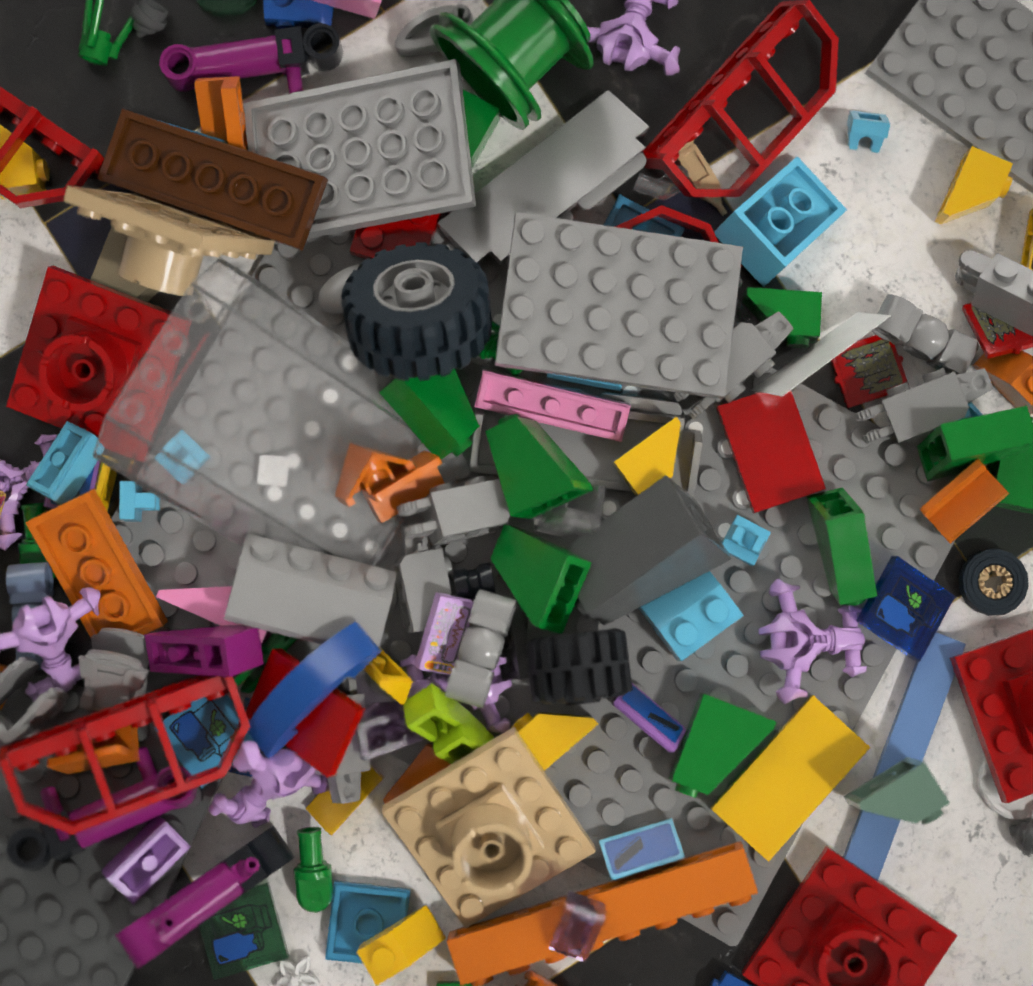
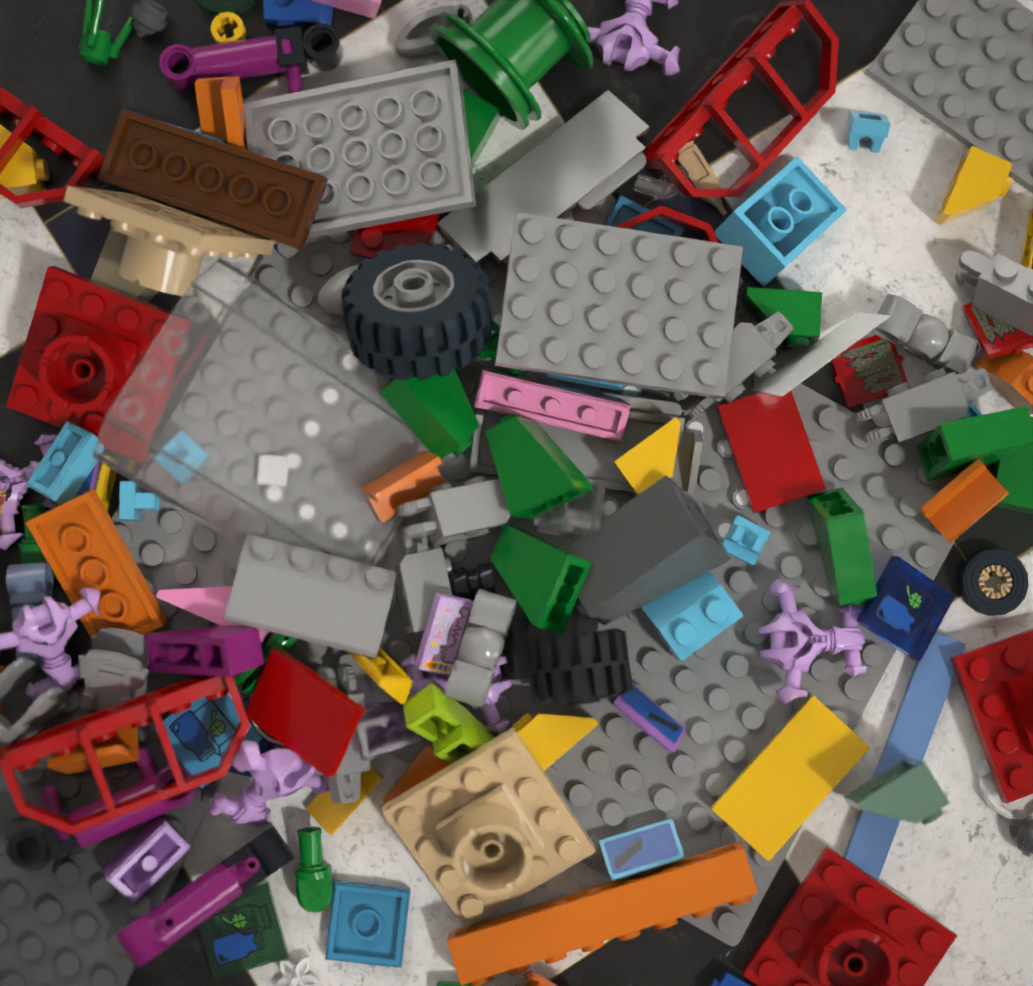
(227, 18): none -> yellow bush
(308, 685): blue slope -> none
(367, 470): orange slope -> none
(400, 944): yellow slope -> none
(578, 926): slope -> none
(715, 744): green slope -> none

